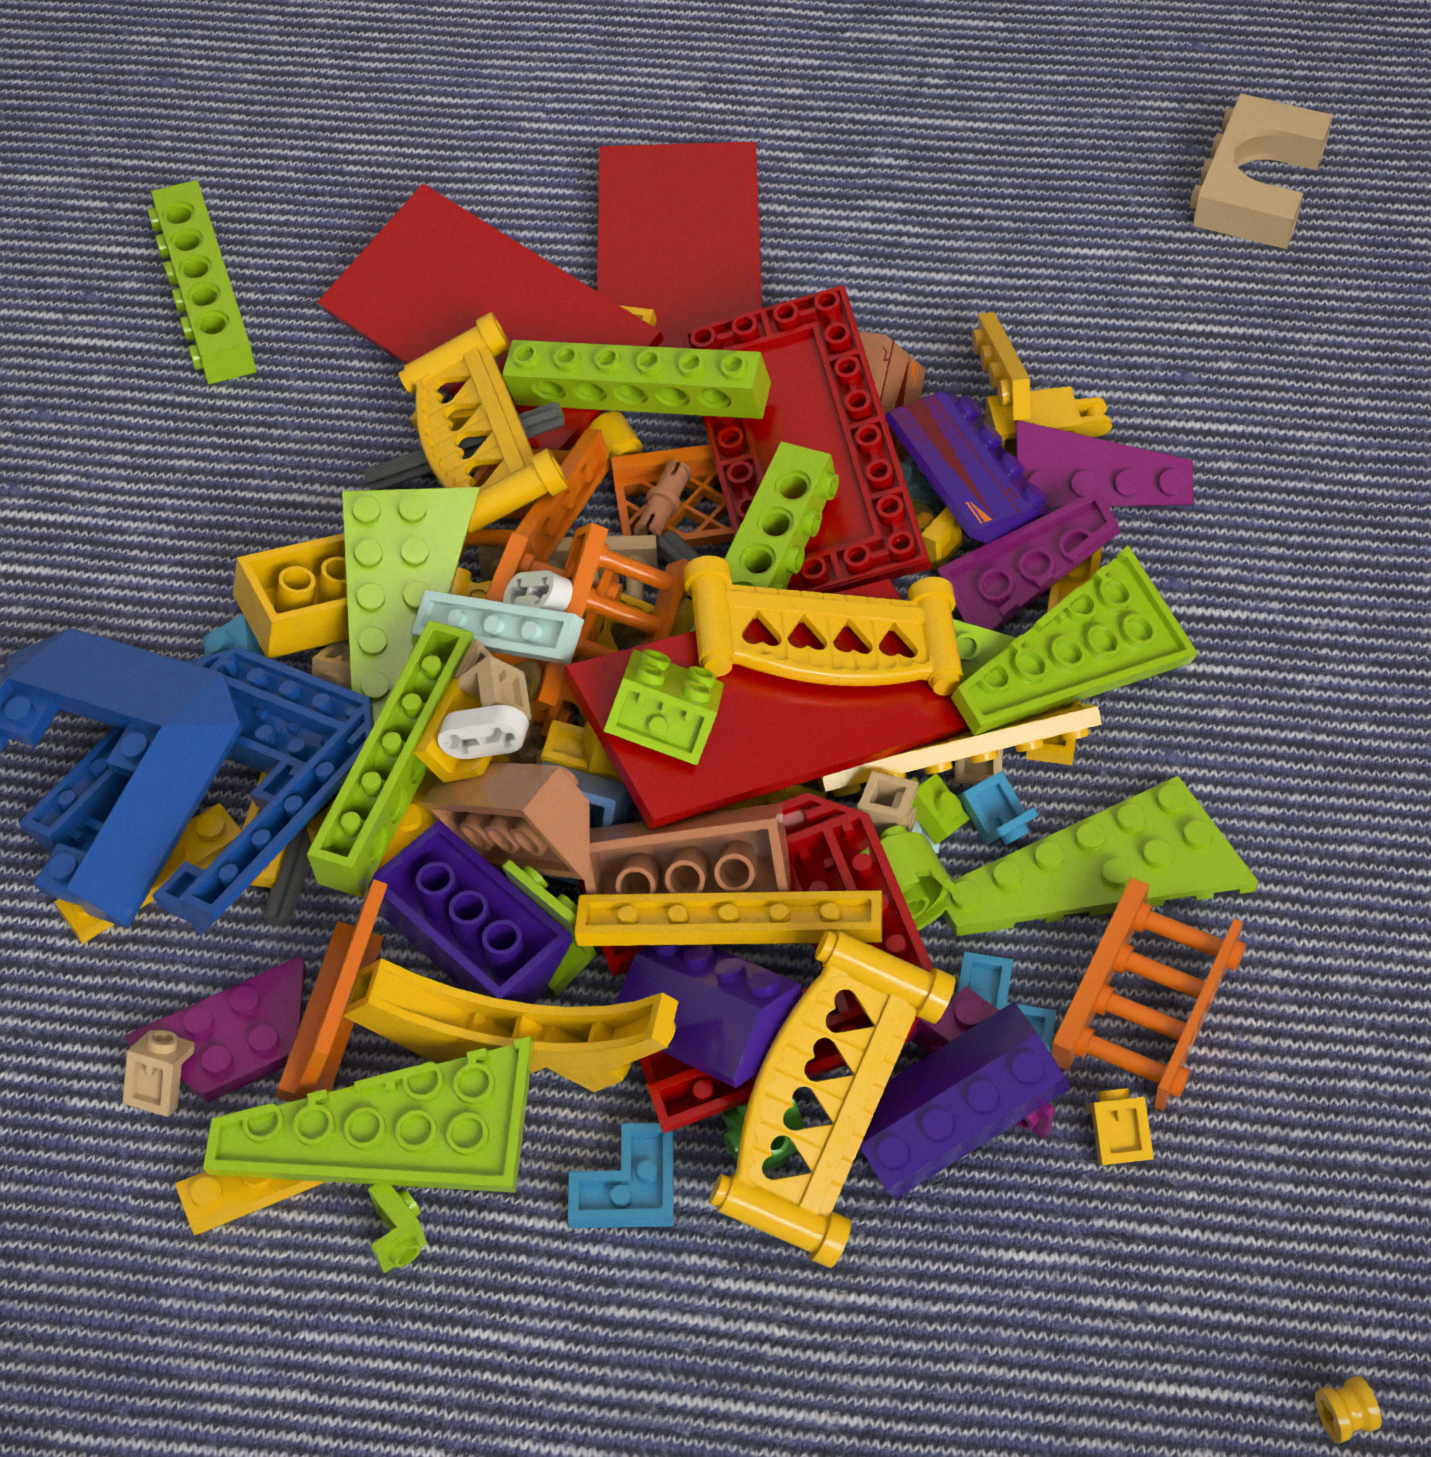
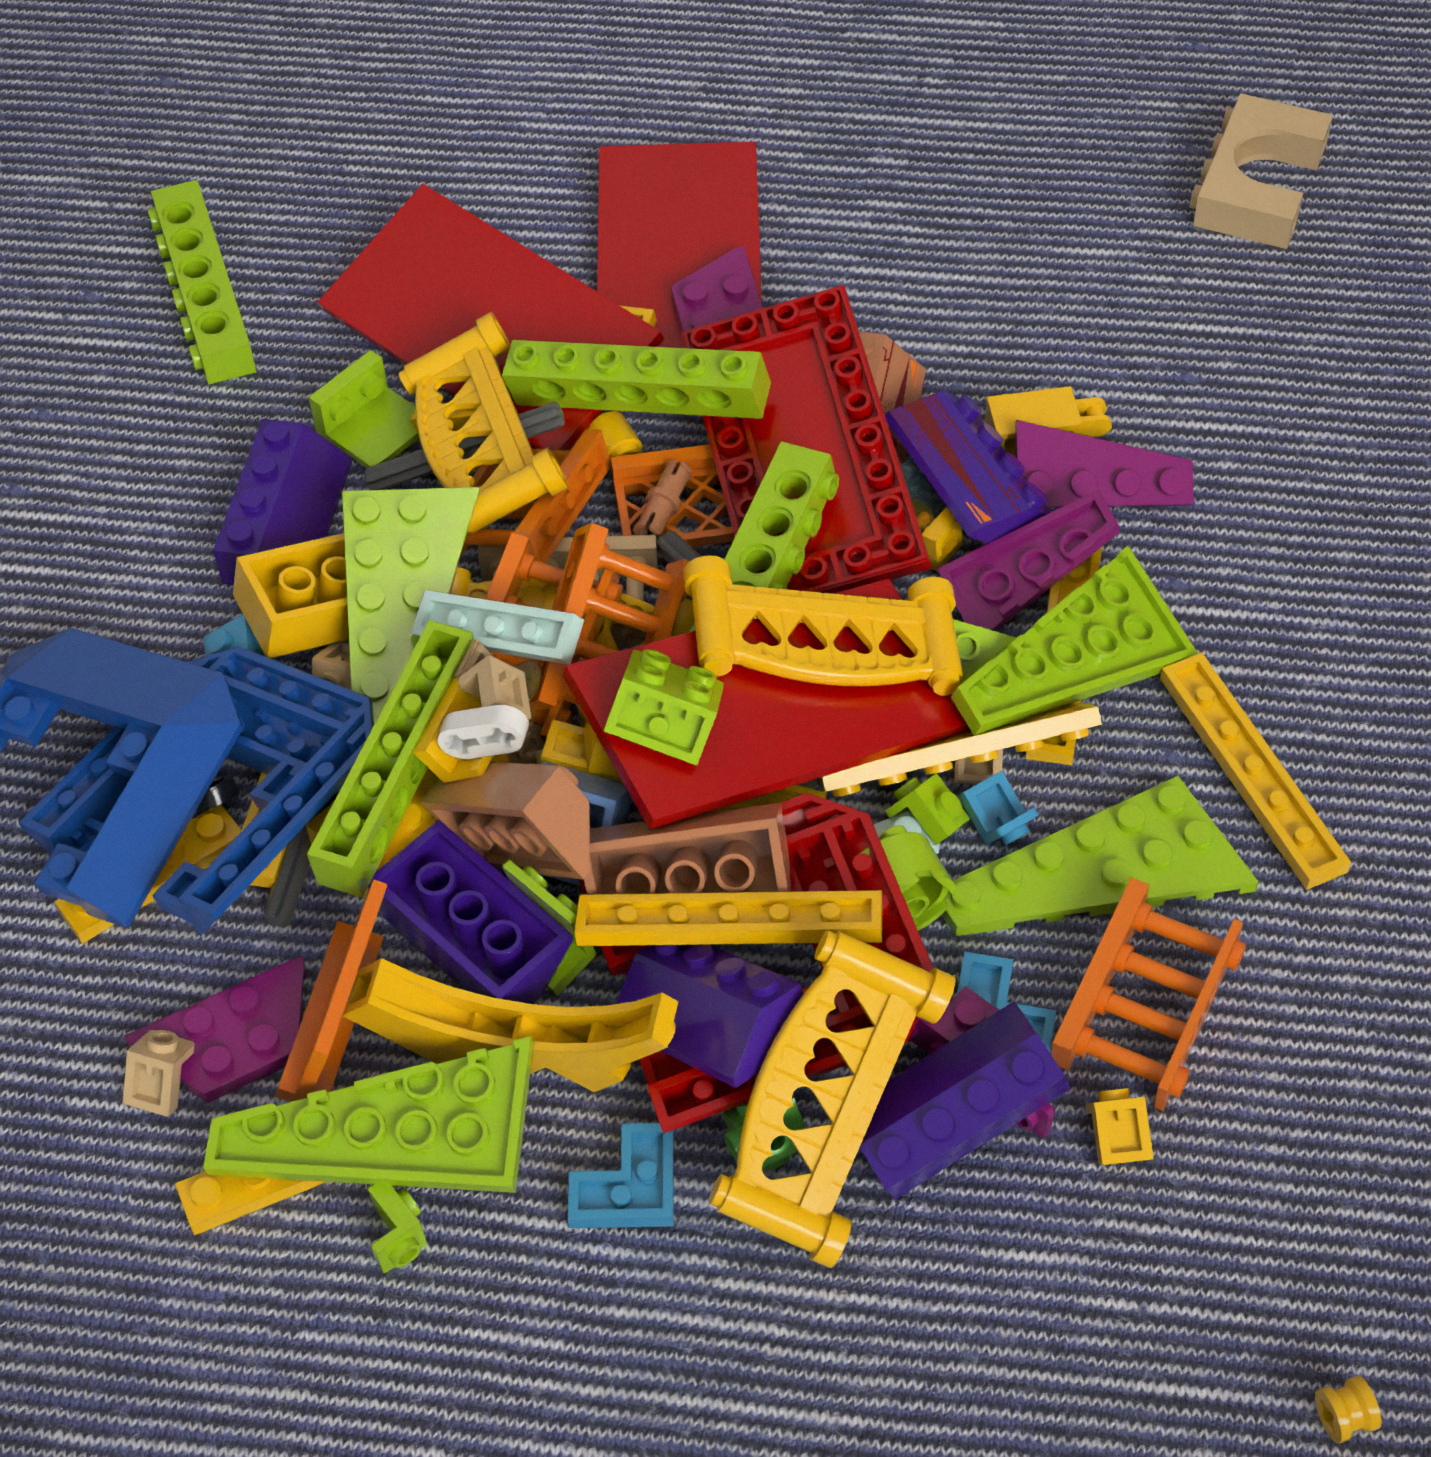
(218, 793): none -> black tile
(282, 494): none -> dark purple slope
(363, 413): none -> lime bracket
(539, 590): white beam -> none
(716, 291): none -> magenta wing
(889, 801): tan brick -> none
(1004, 366): yellow plate -> none
(1255, 771): none -> yellow plate

